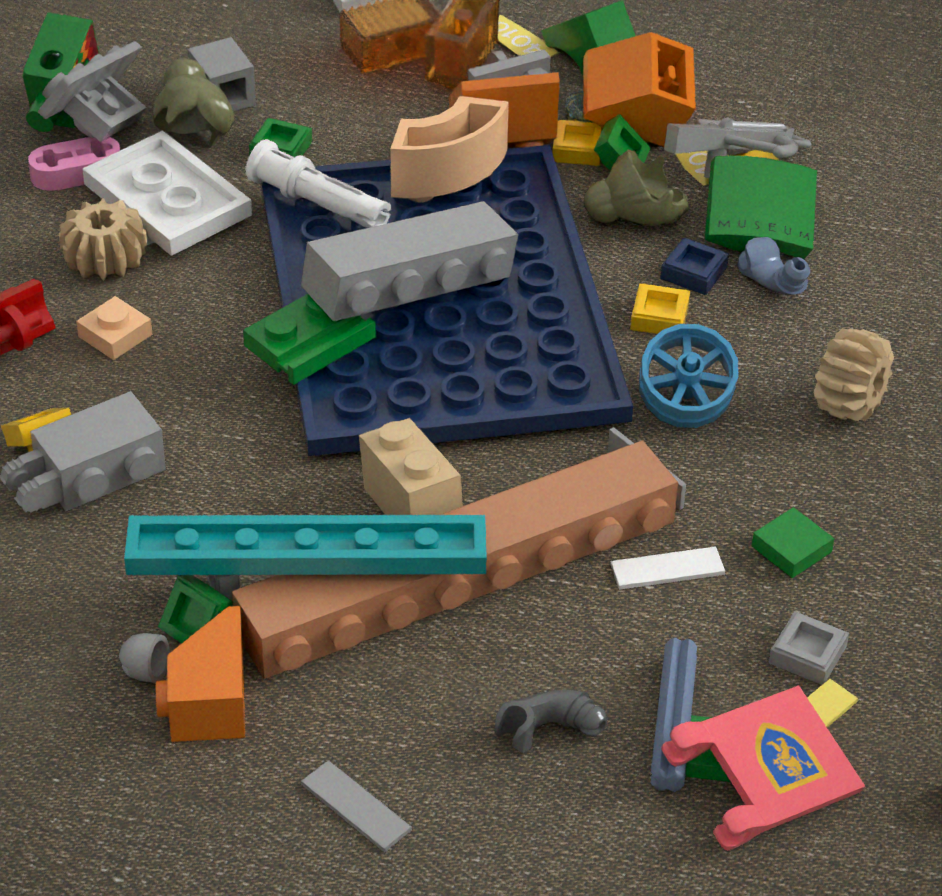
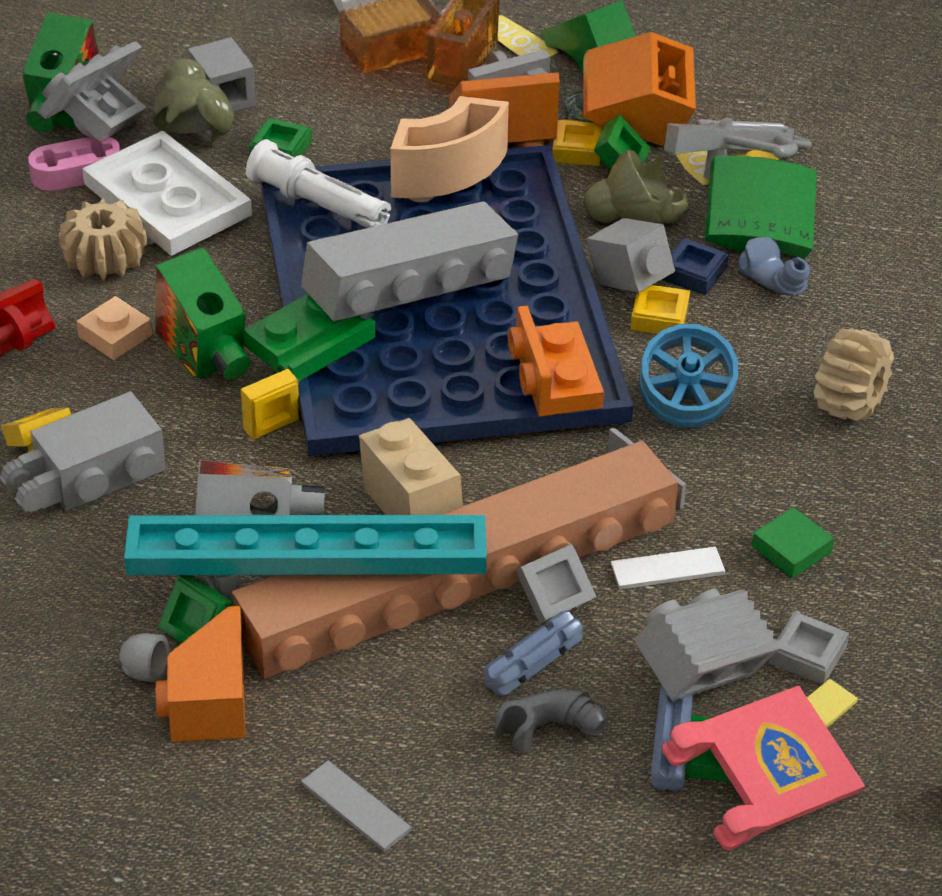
(200, 316): none -> green torso
(231, 486): none -> light grey torso
(270, 404): none -> yellow tile
(532, 653): none -> sand blue axle
(554, 365): none -> orange bracket
(555, 583): none -> light grey plate
(630, 255): none -> light grey brick
(705, 642): none -> light grey brick

